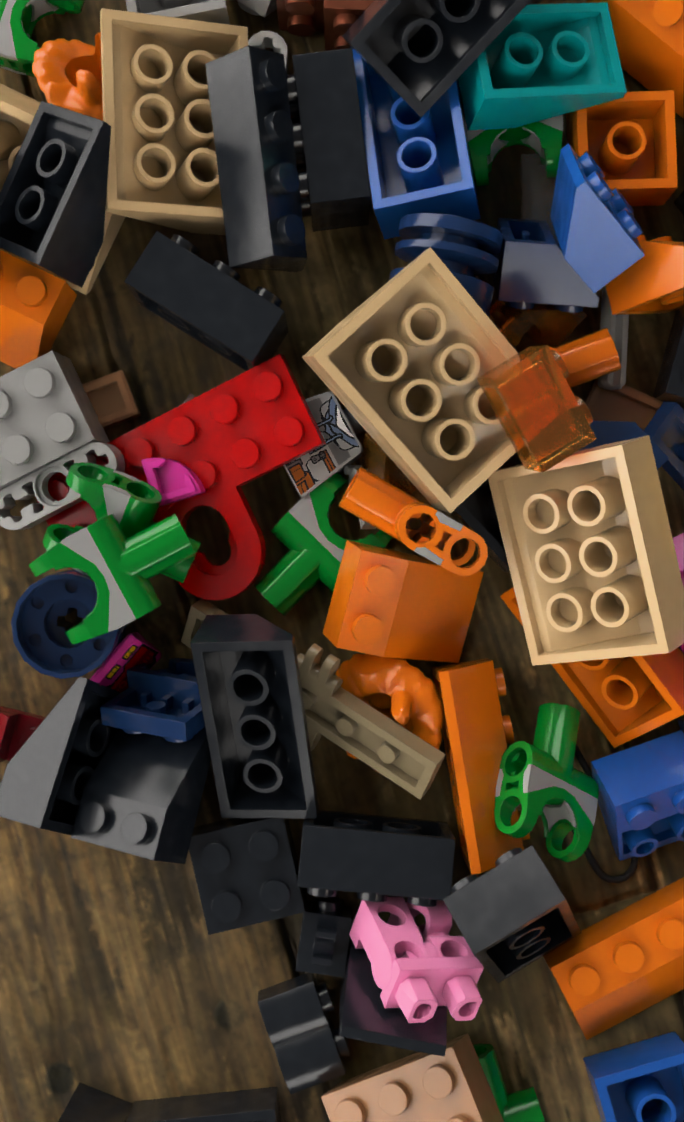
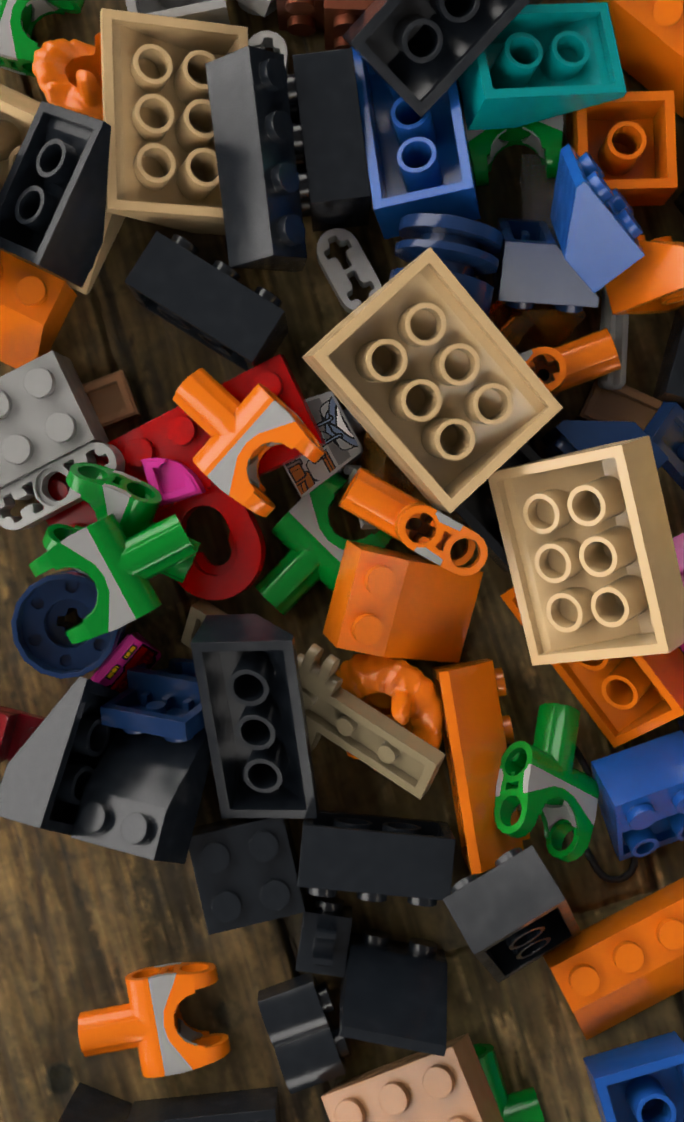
(155, 1022): none -> orange connector
(241, 435): none -> orange connector
(358, 267): none -> white beam
(416, 963): bright pink hips -> none
(538, 407): clear orange brick -> none

